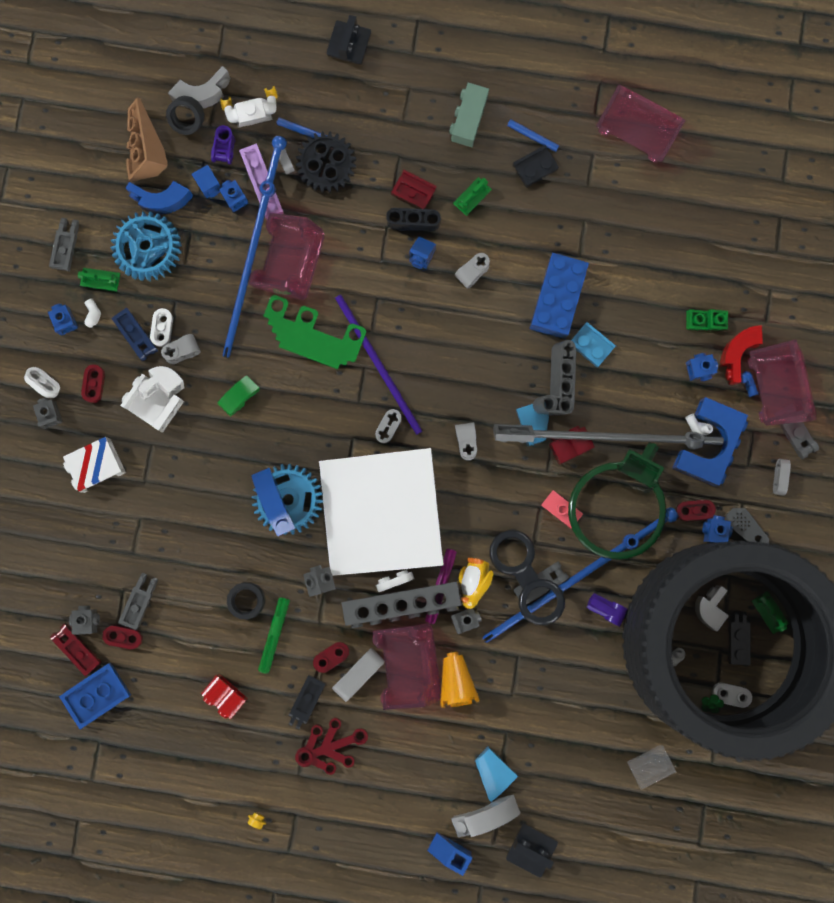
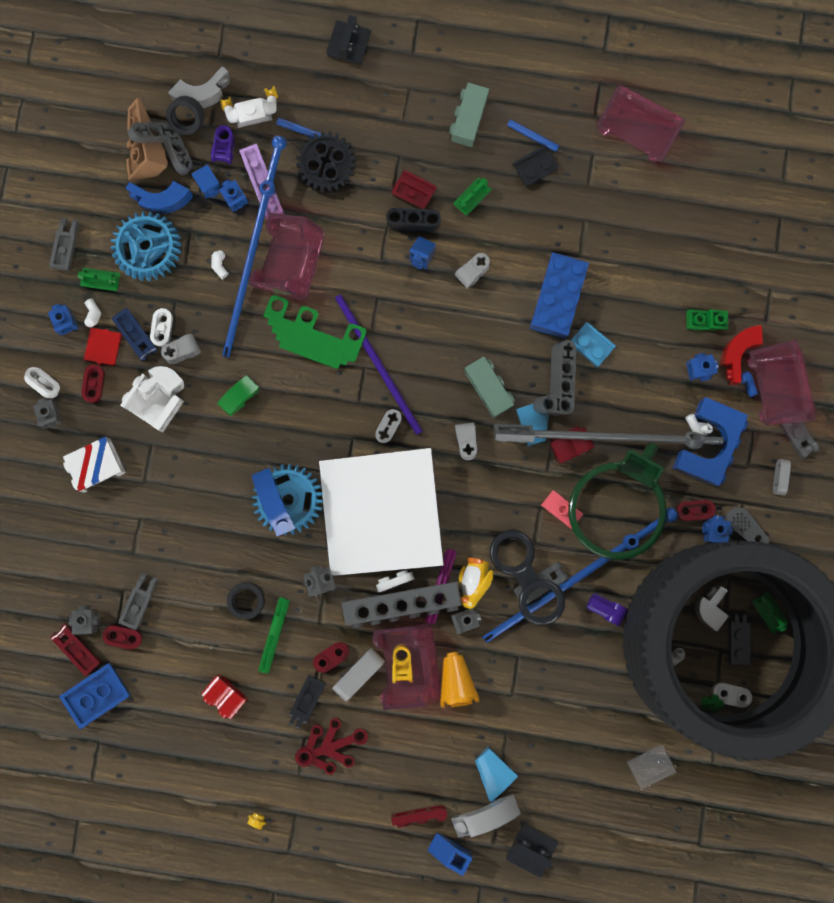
(102, 346): none -> red piece
(180, 160): none -> dark grey beam
(216, 264): none -> white arm
(285, 162): light grey beam -> none
(402, 667): none -> yellow piece
(419, 815): none -> dark red plate
(489, 387): none -> sand green brick

